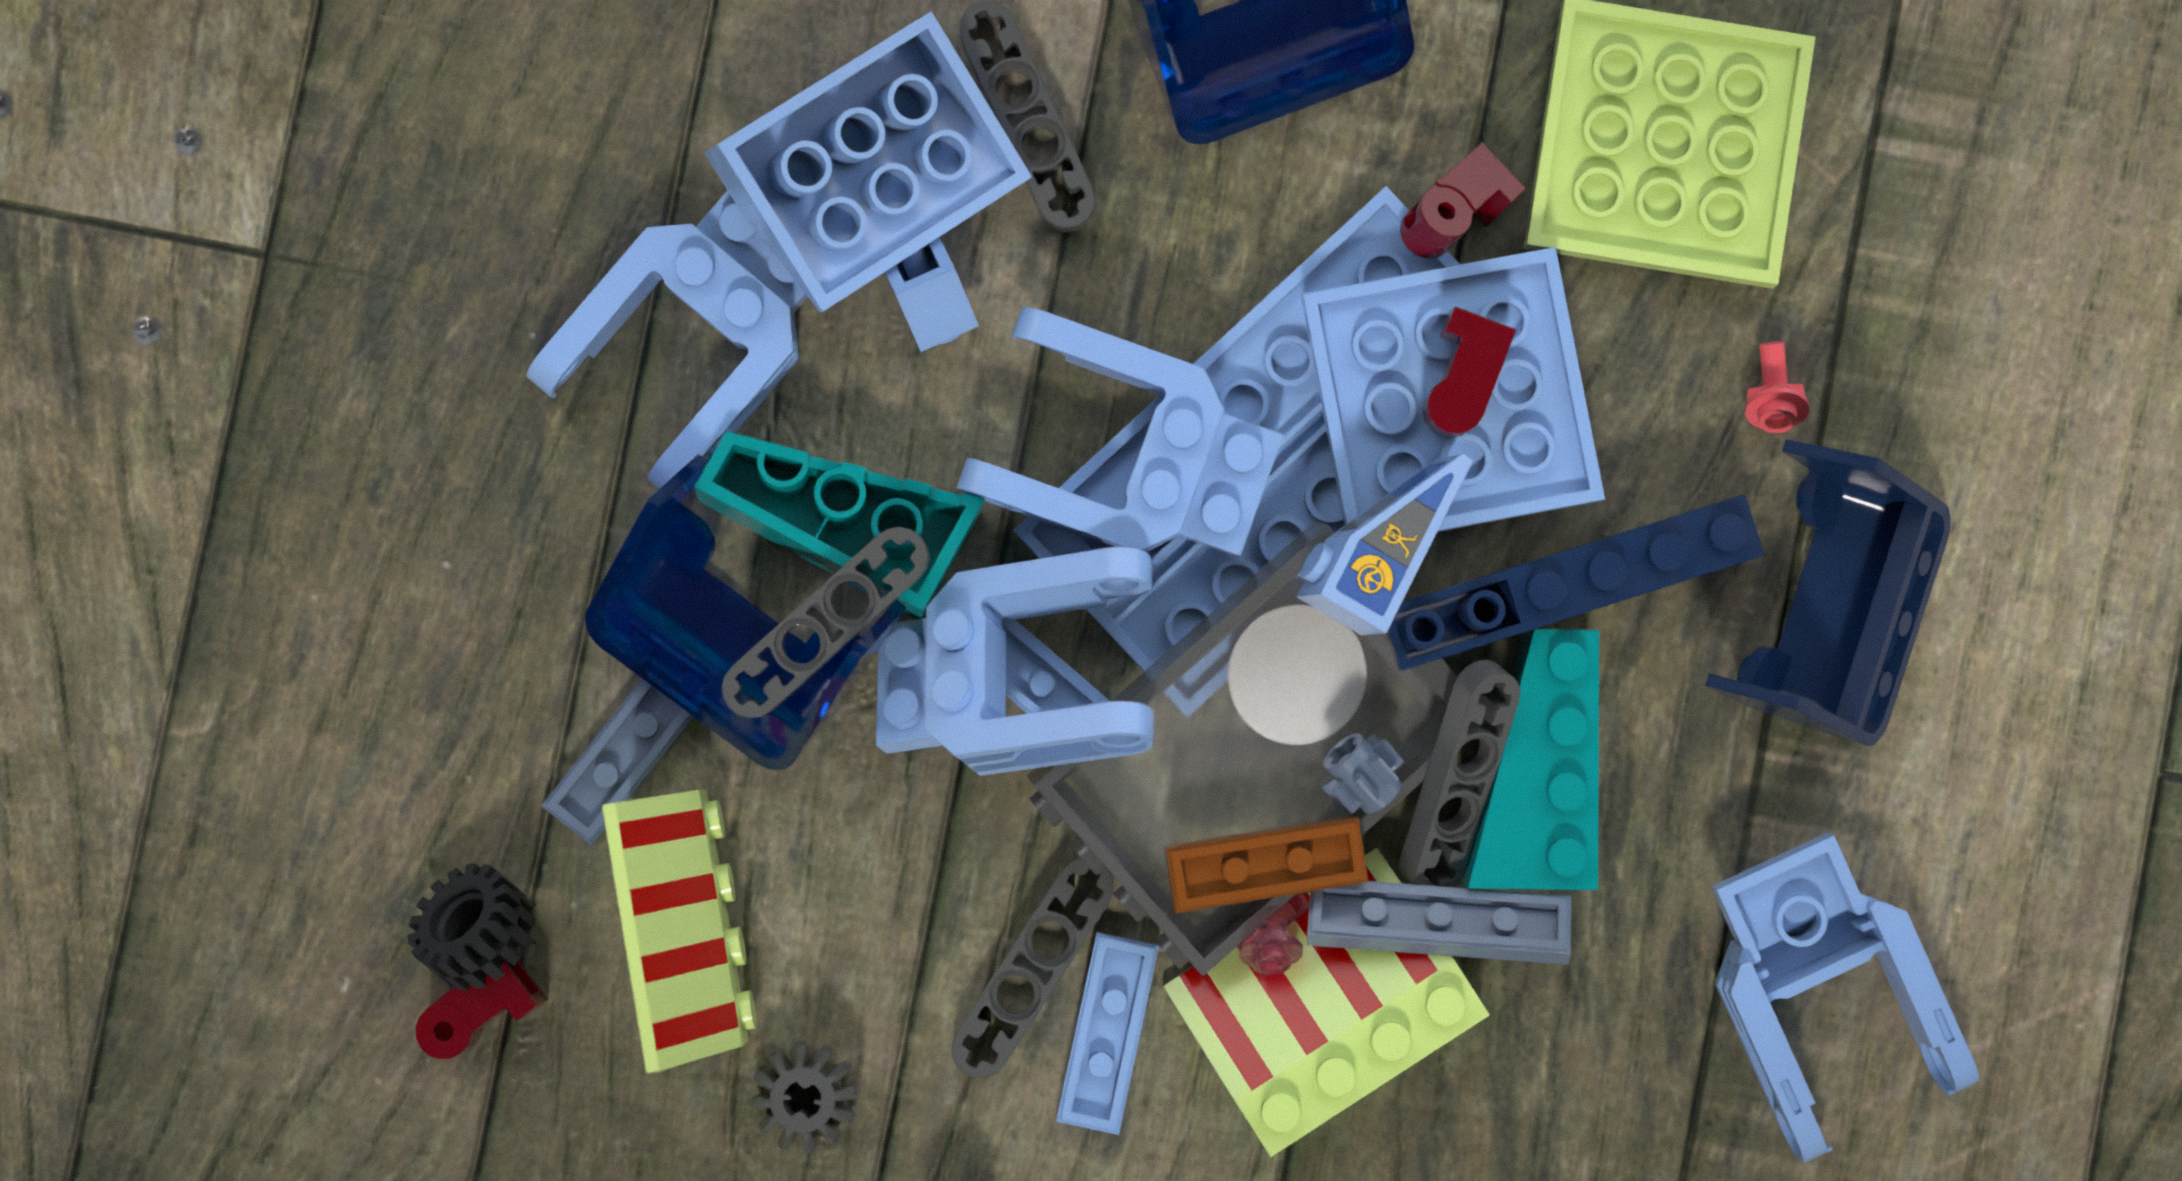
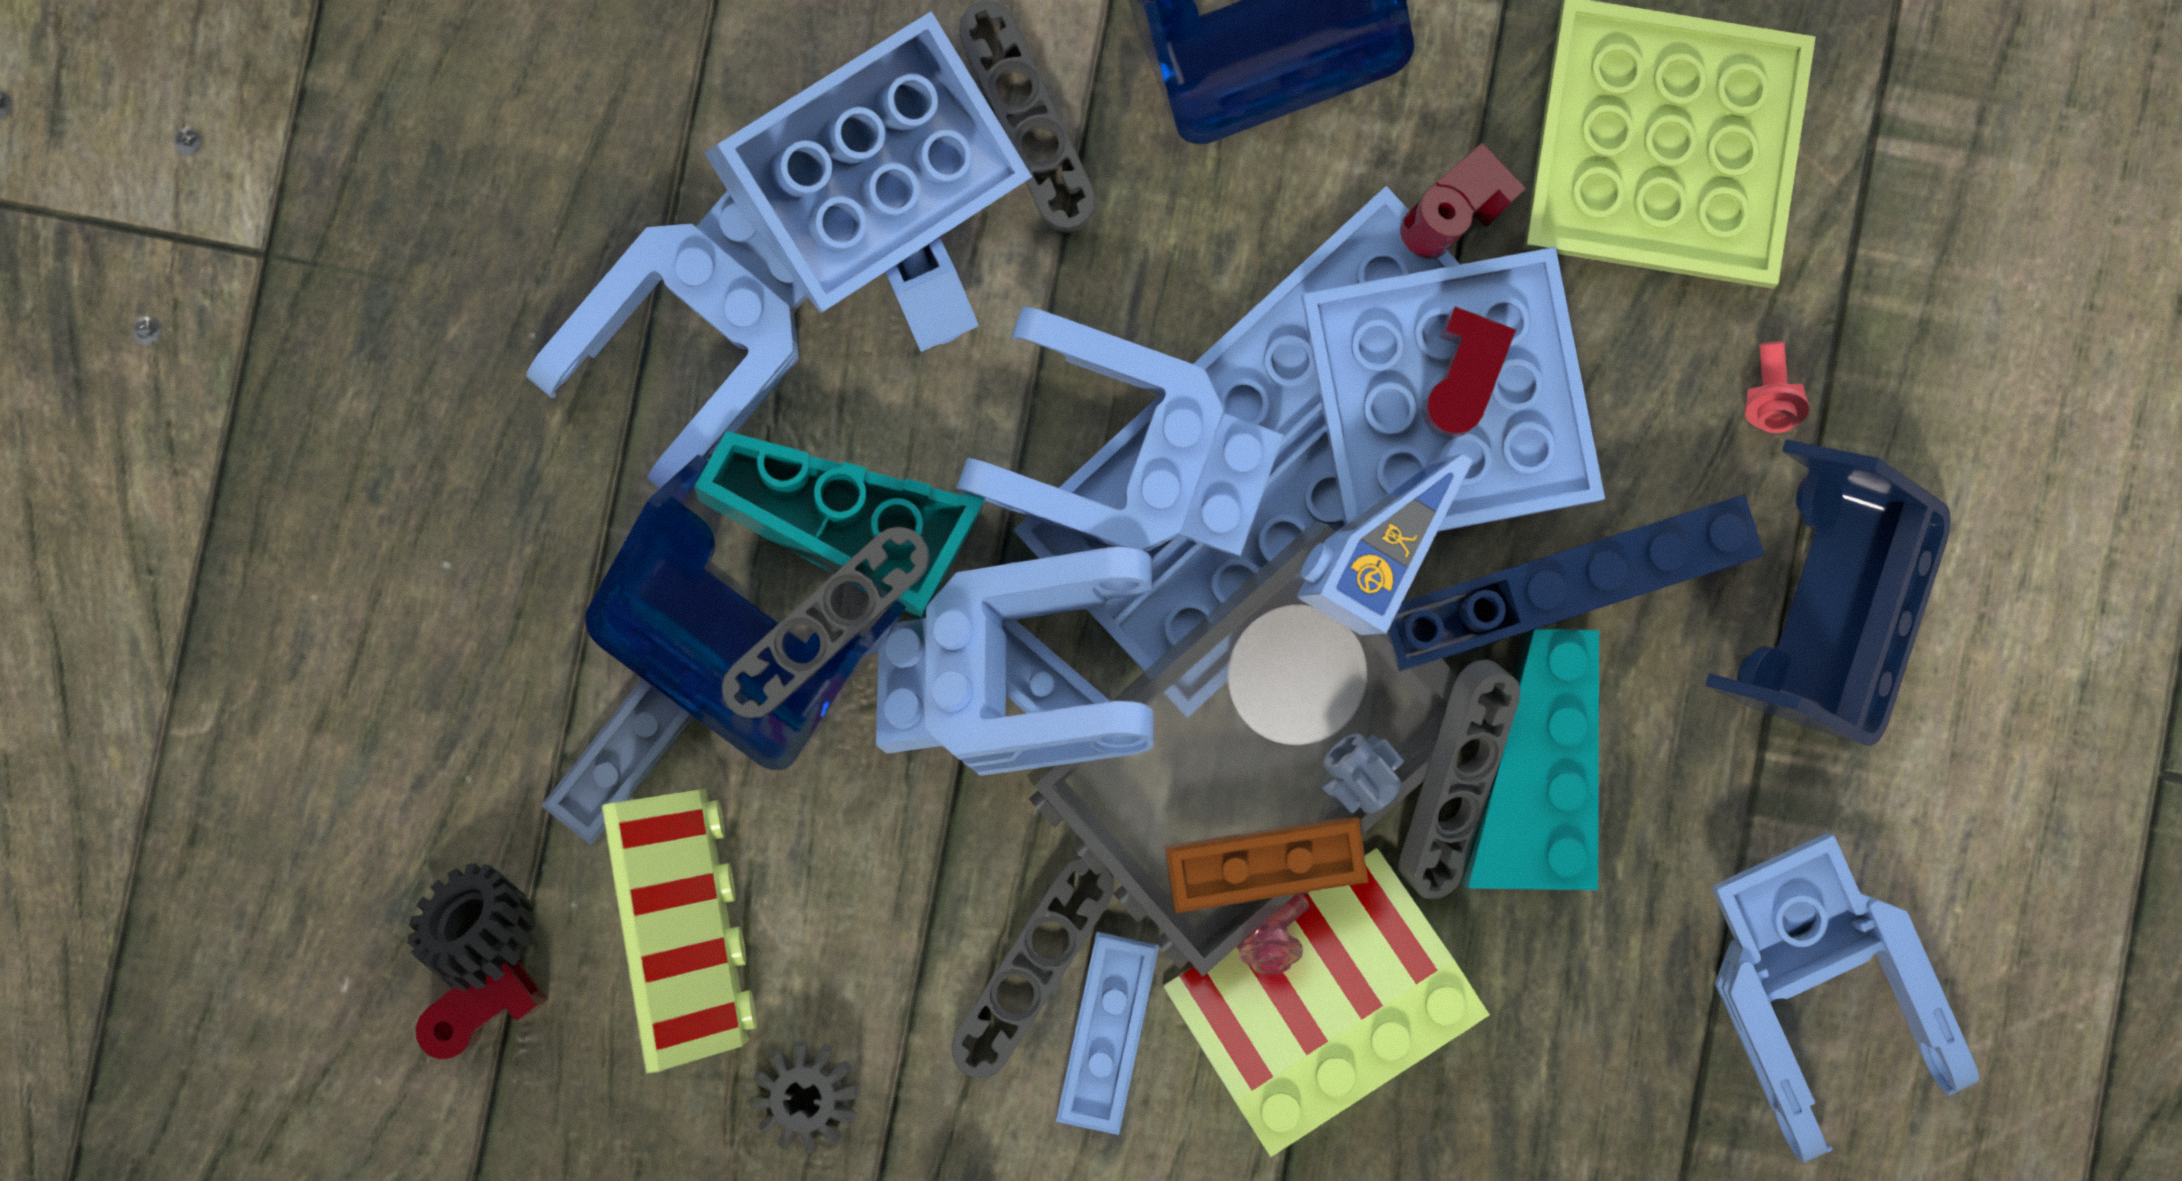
(1442, 921): sand blue tile -> none

